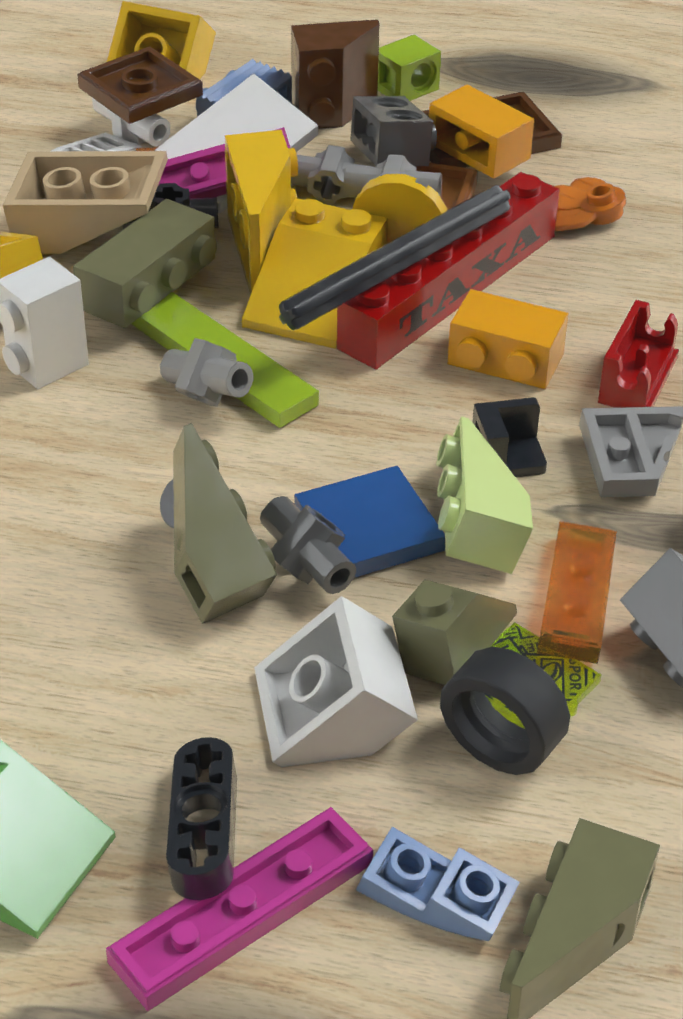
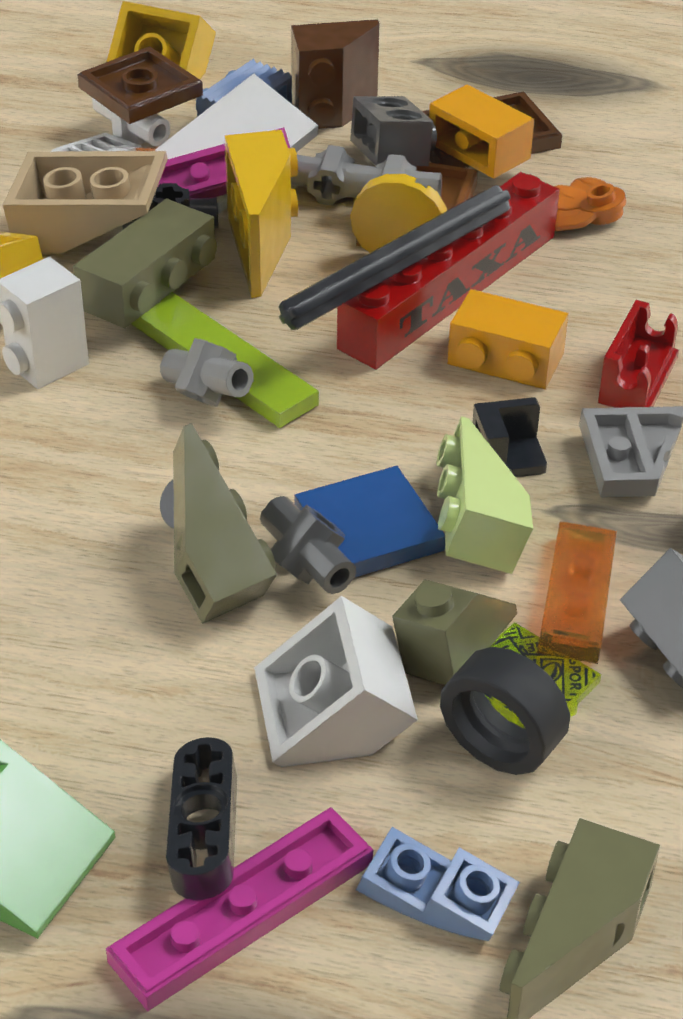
(306, 248): yellow slope -> none
(408, 68): lime brick -> none

